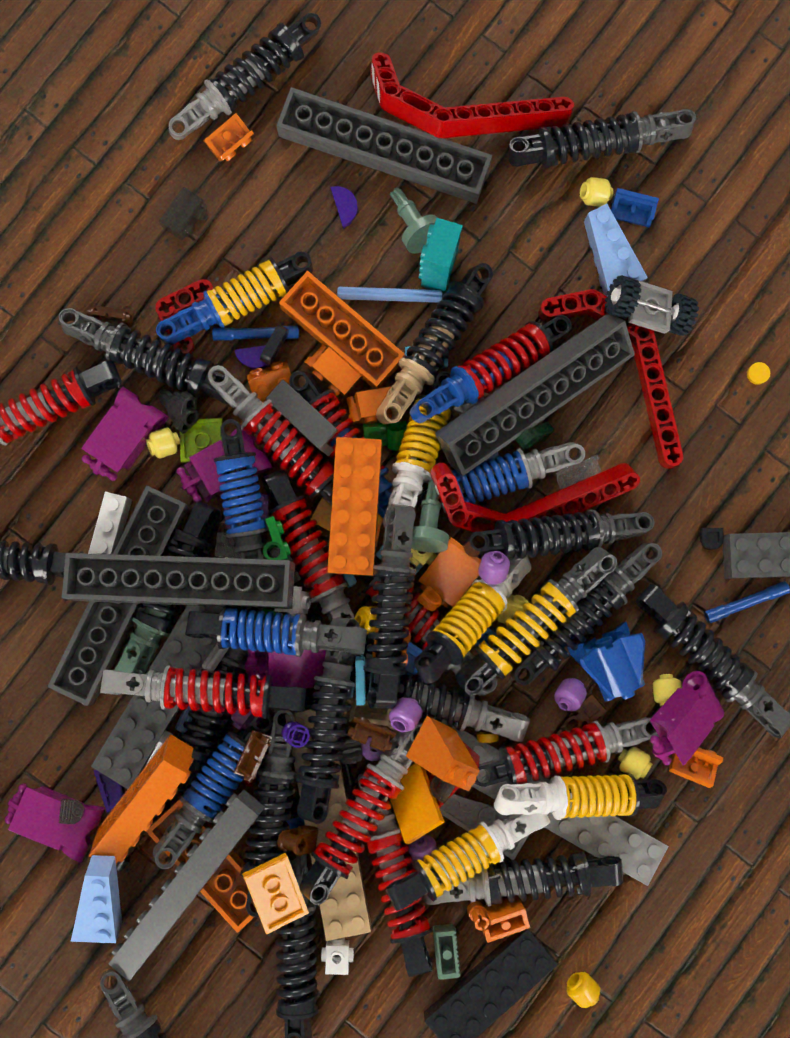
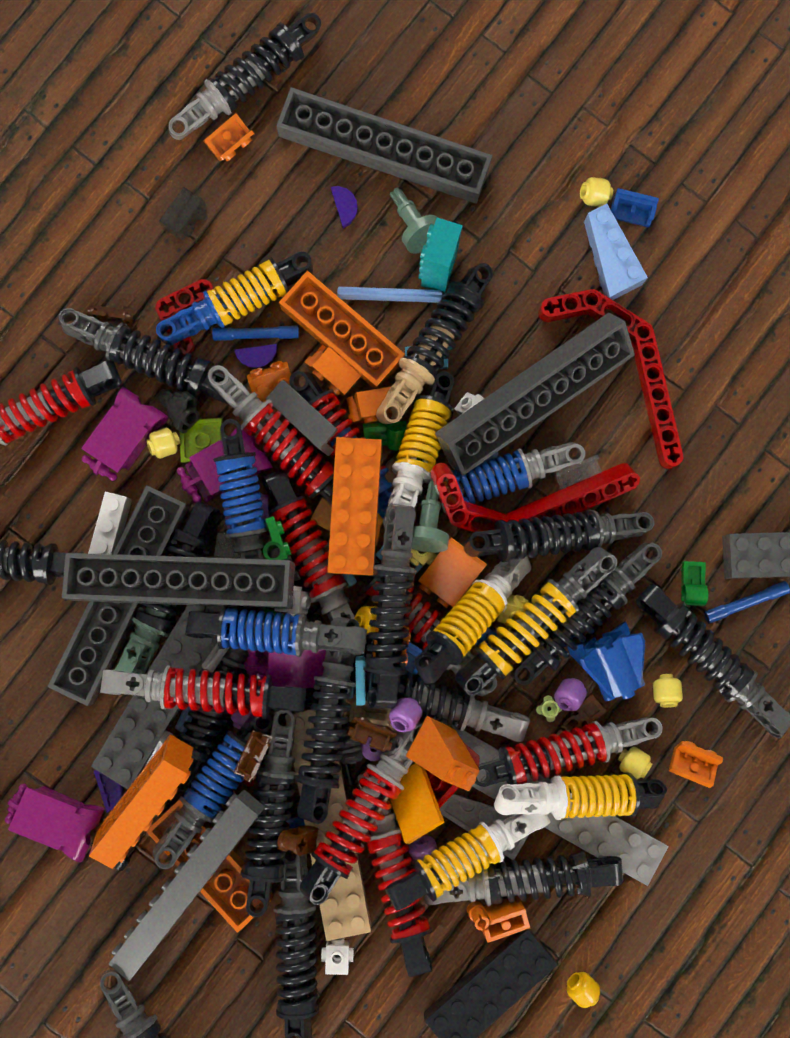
(70, 811): clear smoke tile -> none
(99, 904): light blue wedge -> none
(274, 345): black beam -> none
(275, 893): light orange tile -> none
(291, 730): dark purple wheel -> none
(429, 599): orange tile -> none
(441, 789): clear smoke tile -> none
(446, 951): sand green brick -> none
(463, 120): red beam -> none
(487, 737): yellow tile -> none
(492, 367): piece -> none
(494, 567): medium lavender head -> none
(535, 435): clear green piece -> none
(542, 709): none -> yellowish green plate
(624, 131): black piece -> none
(651, 306): plate -> none
(685, 719): magenta piece -> none
(693, 586): none -> green plate
(711, 538): black tile -> none
(758, 373): yellow tile -> none

